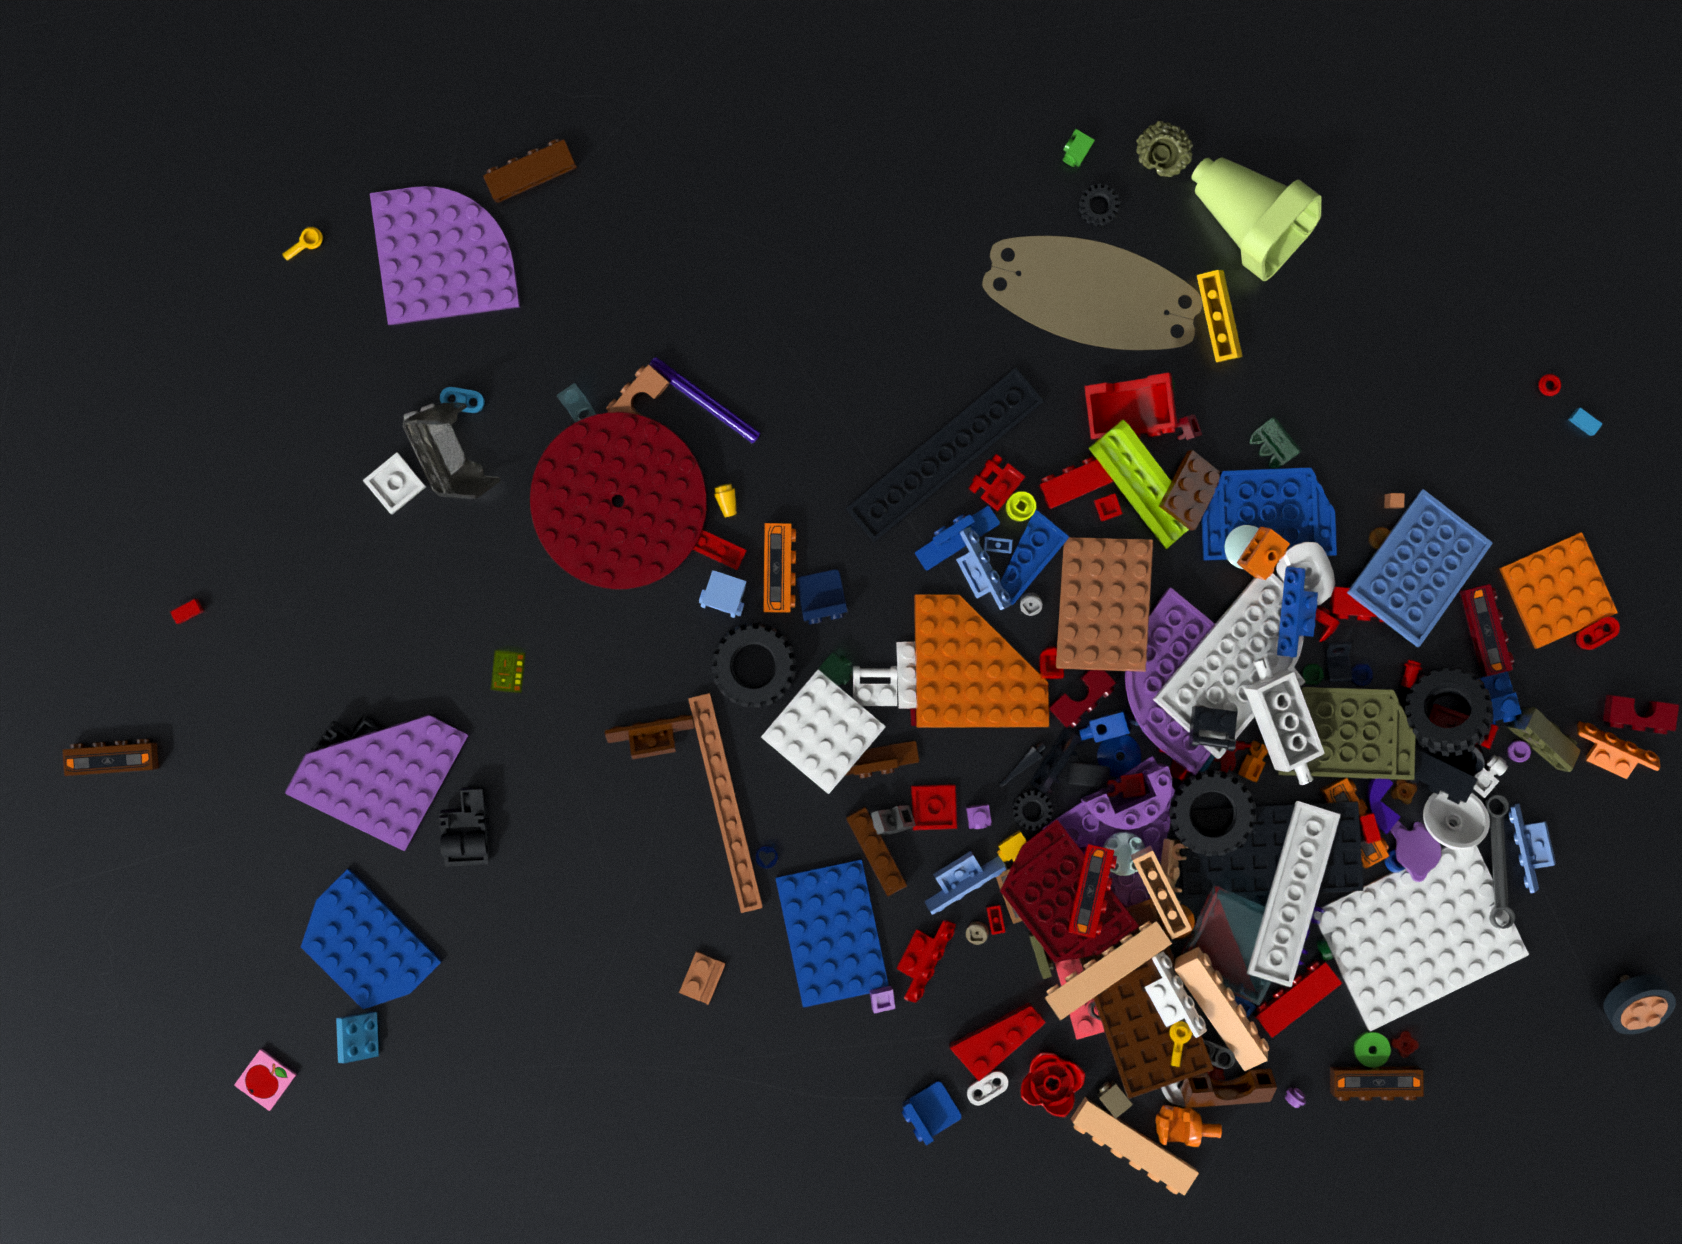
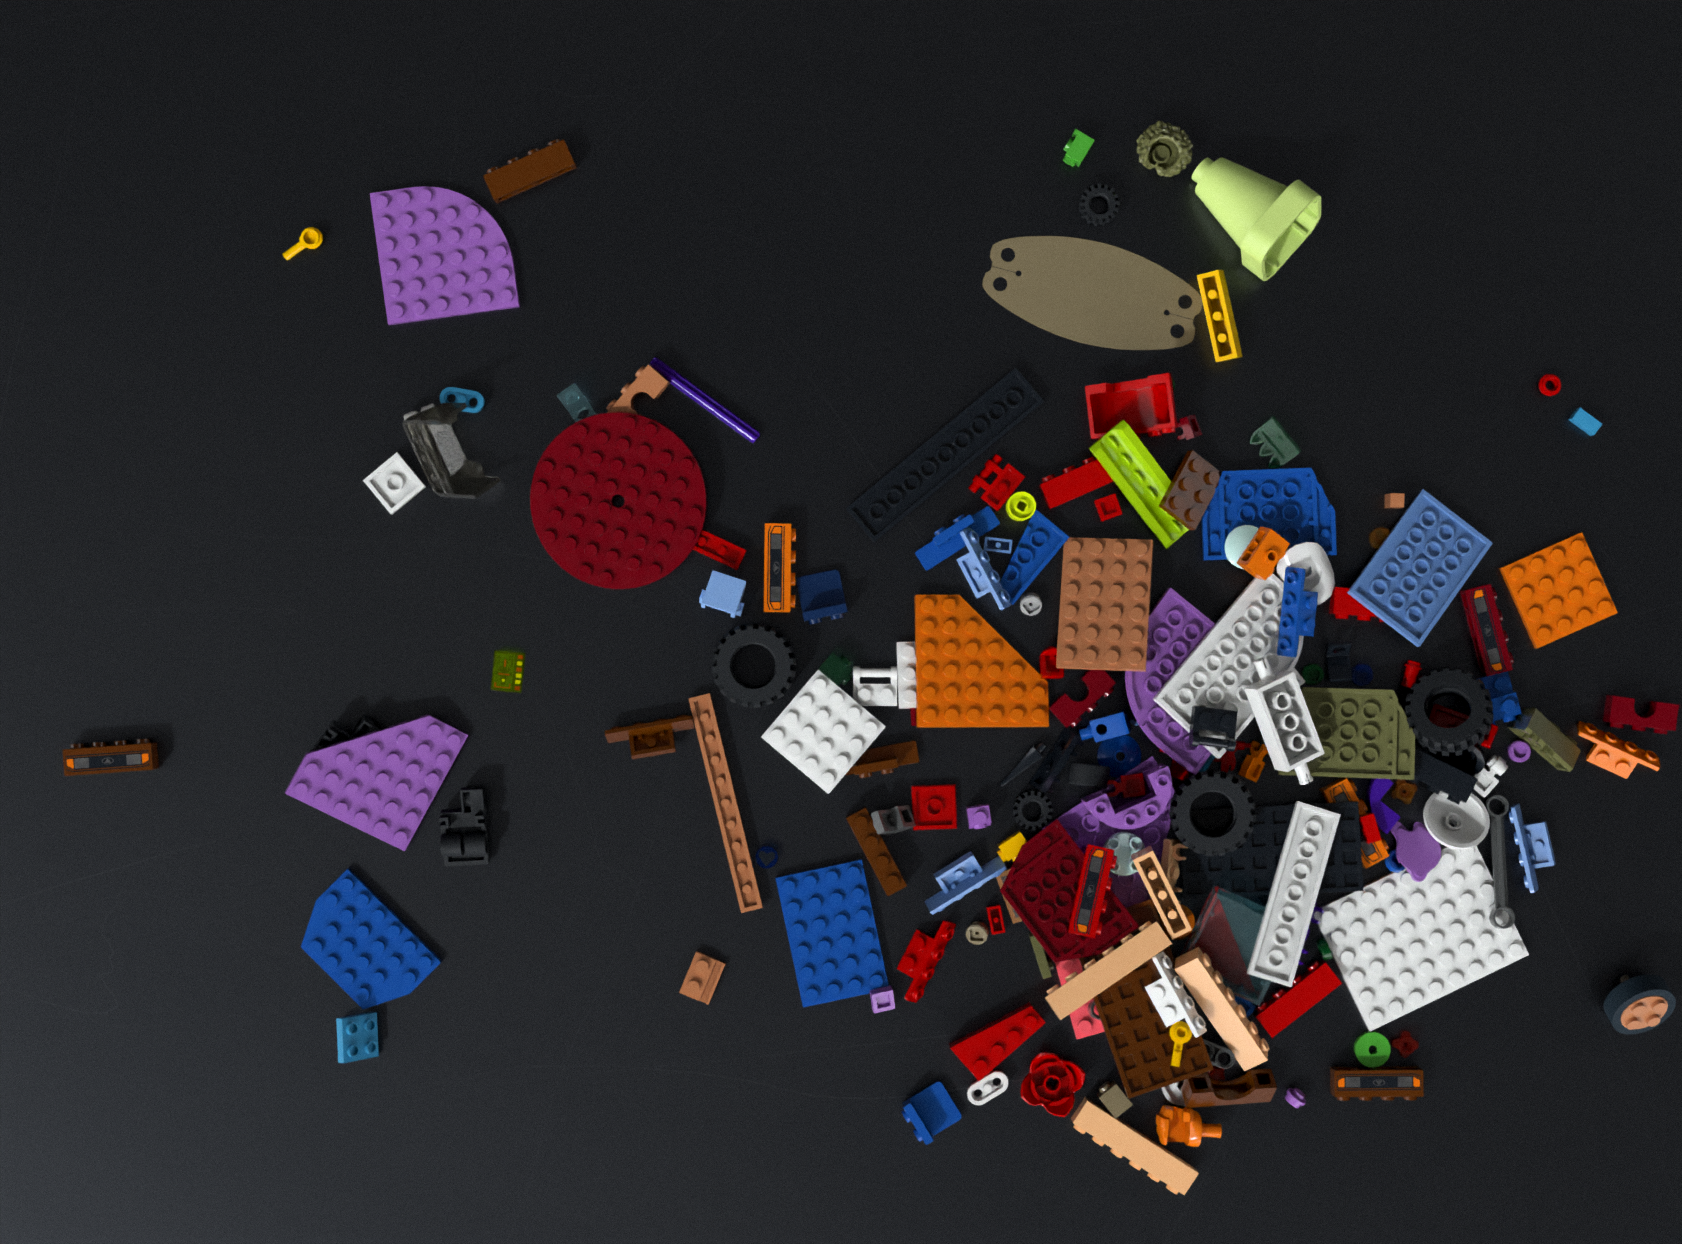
(187, 611): red piece -> none
(265, 1079): tile -> none
(726, 499): yellow cone -> none
(1331, 624): red plate -> none
(1597, 634): red plate -> none

